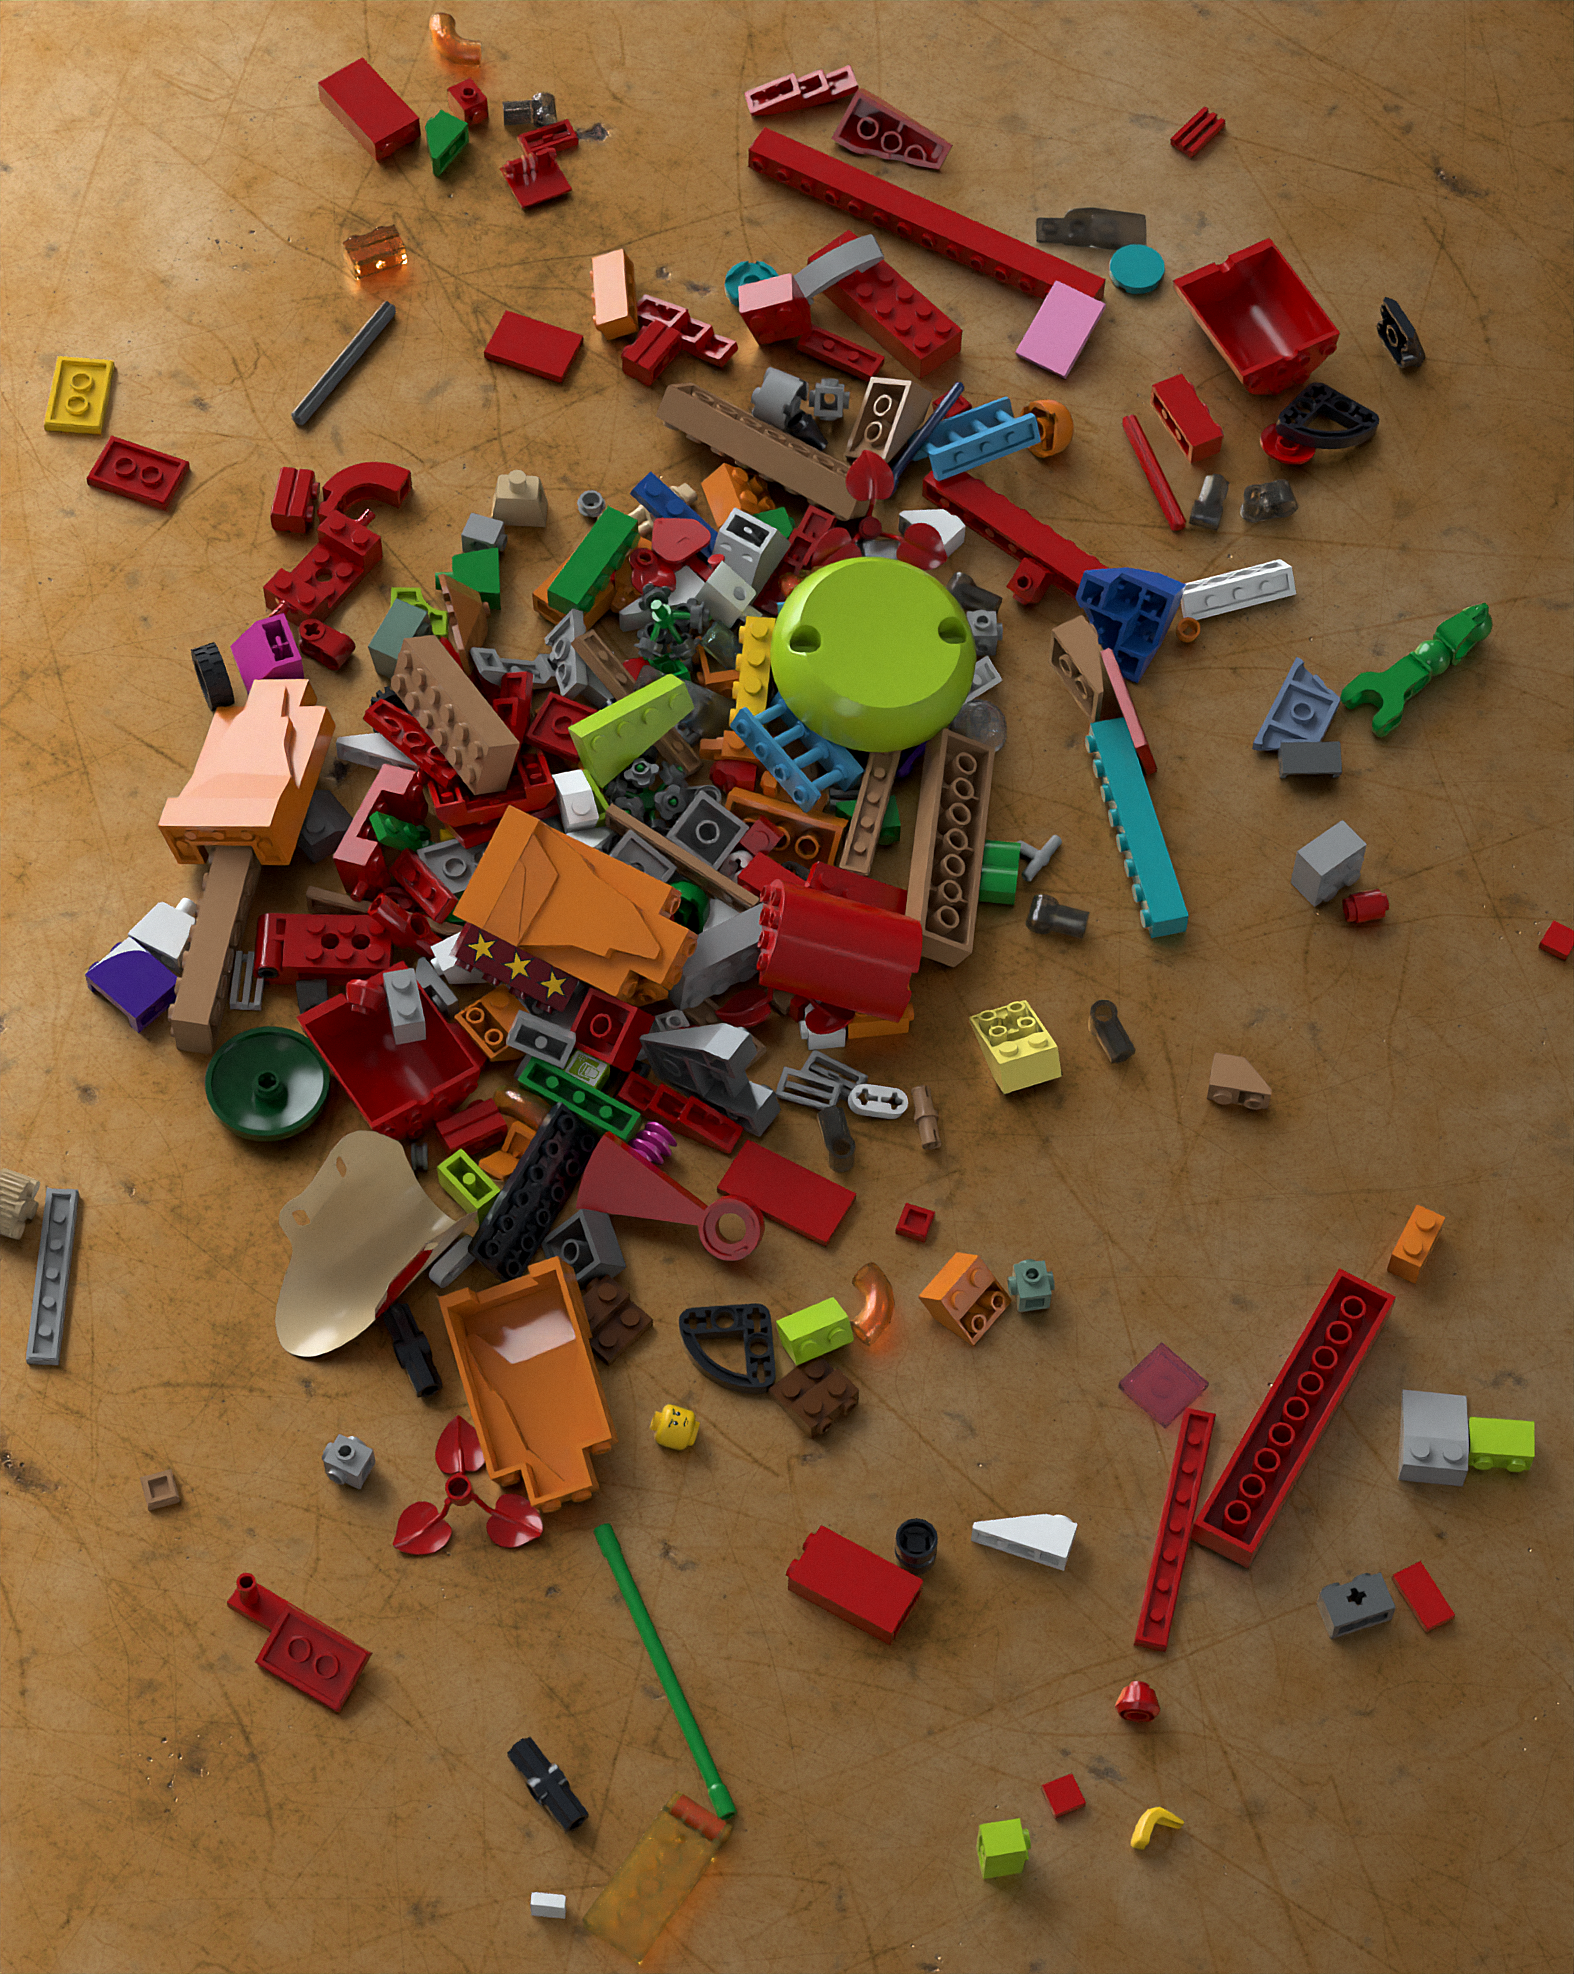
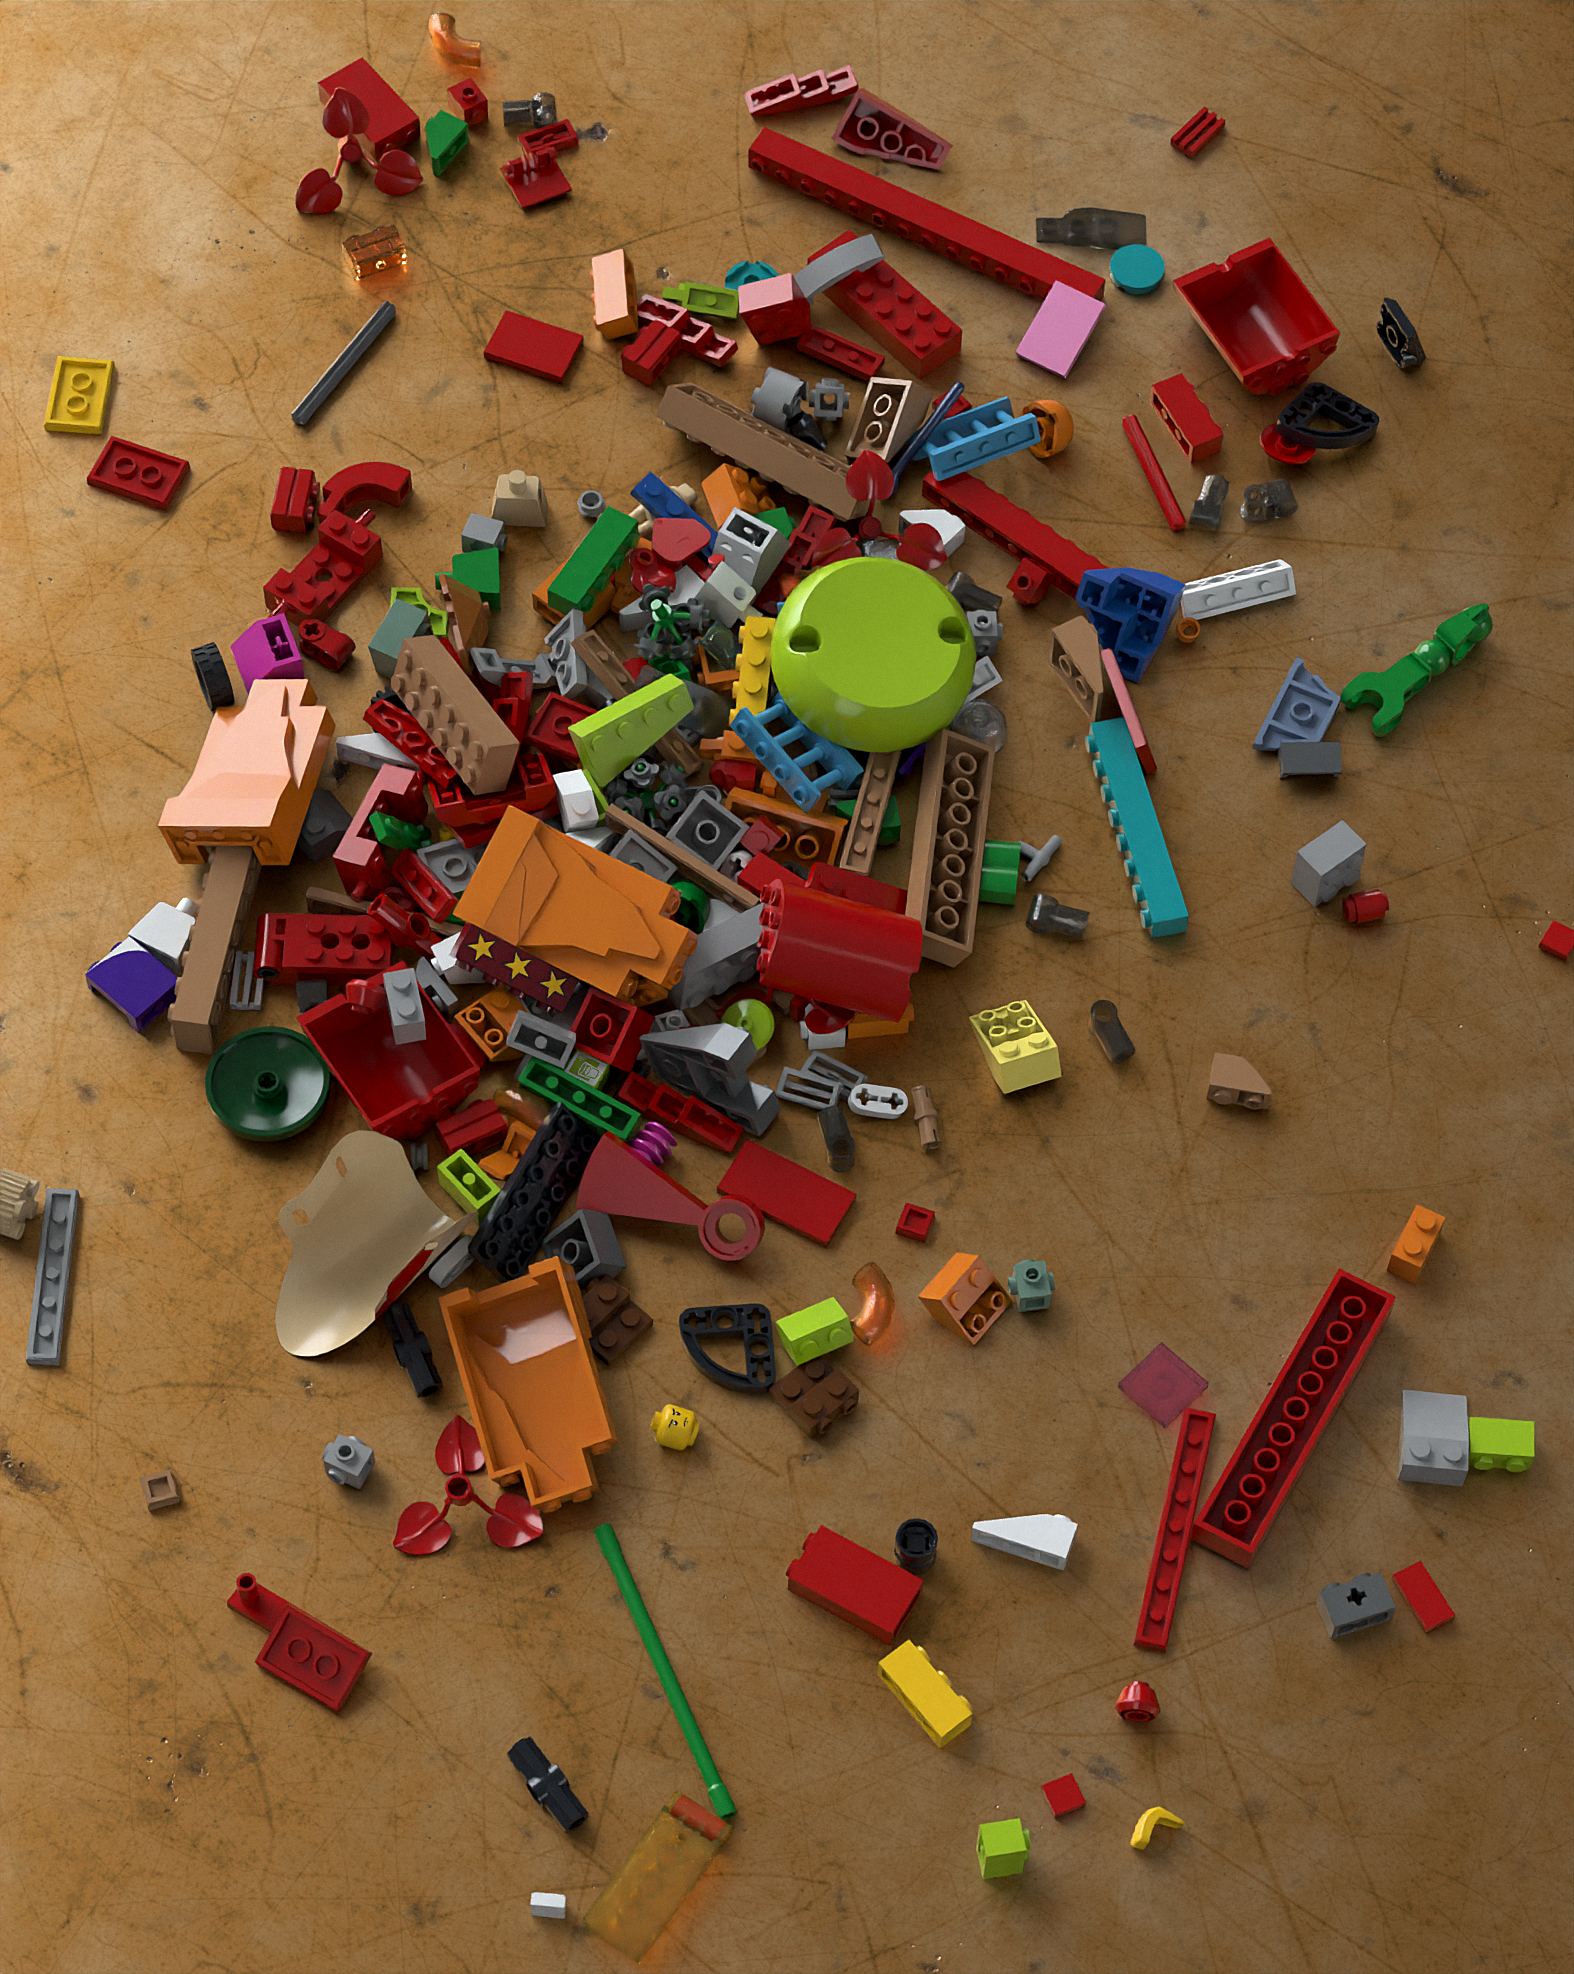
(342, 118): none -> red plant
(704, 299): none -> lime hinge
(752, 1016): none -> lime piece
(925, 1693): none -> yellow brick

